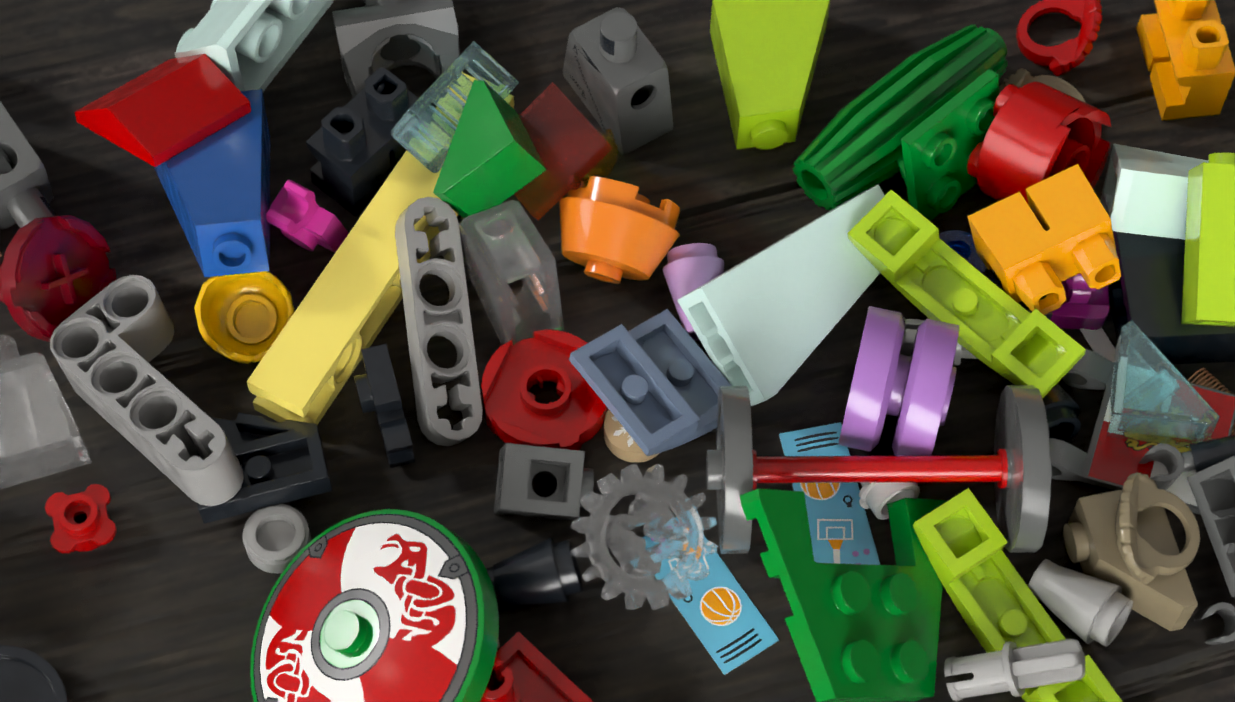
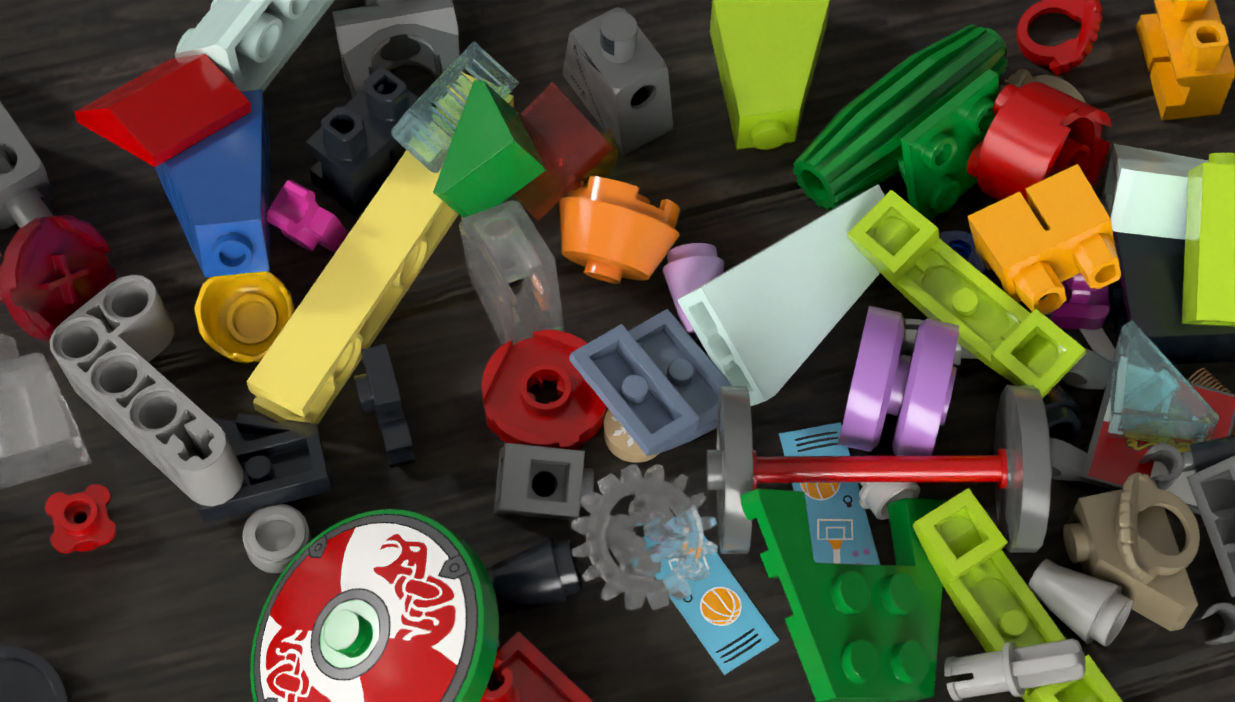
(448, 321): light grey beam -> none

